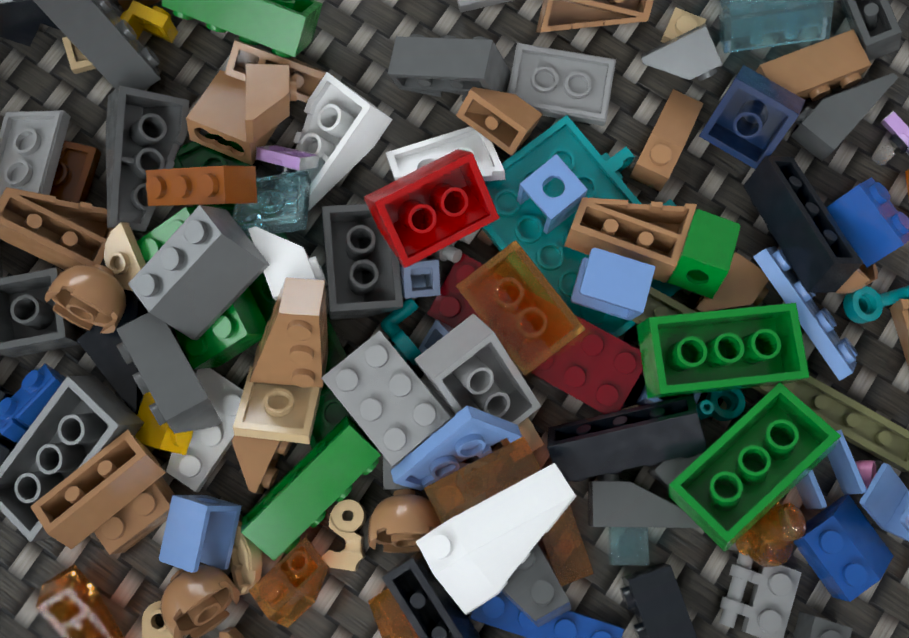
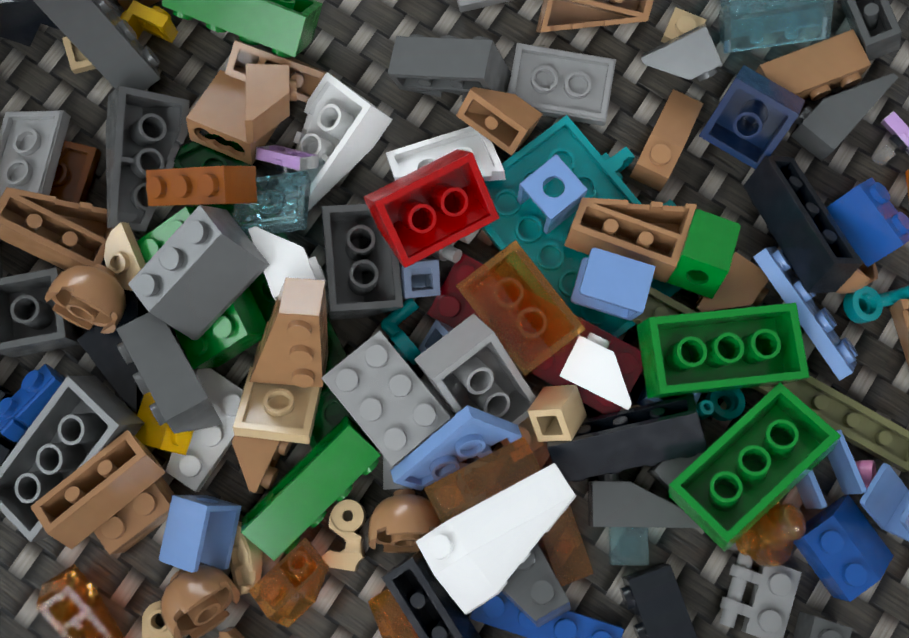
(557, 413): none -> tan brick
(596, 370): none -> white slope

